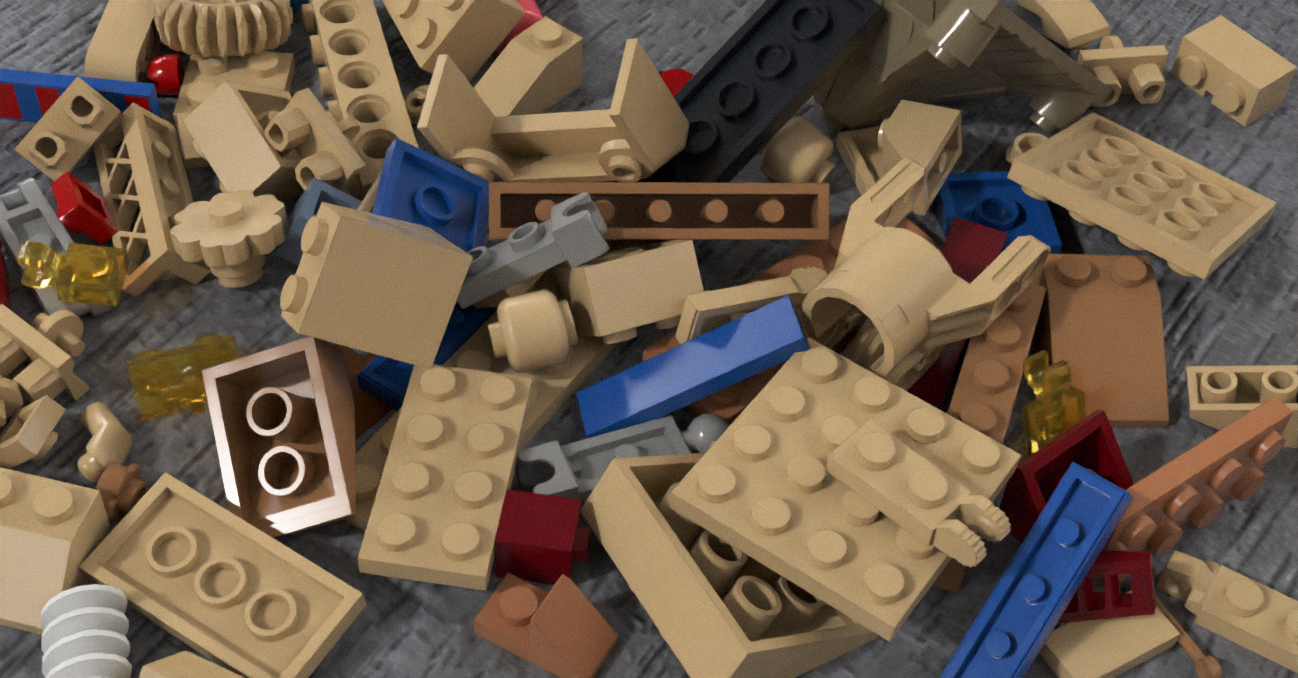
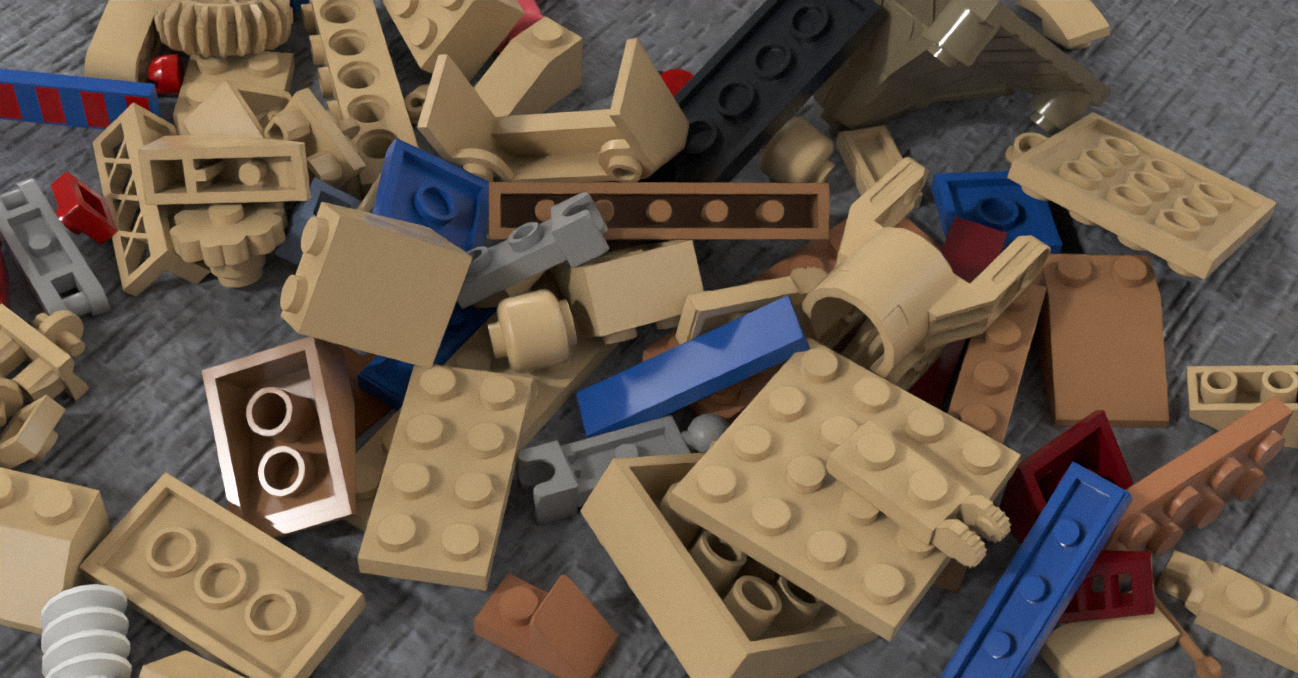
(68, 130): tan hips -> none
(81, 275): clear yellow plate -> none
(108, 443): tan arm -> none
(121, 488): medium nougat plate -> none
(174, 377): clear yellow hips -> none
(223, 170): none -> tan slope
(540, 537): dark red brick -> none
(928, 136): tan slope -> none
(1056, 402): clear yellow plate -> none
(1127, 69): tan hips -> none
(1234, 68): tan piece -> none

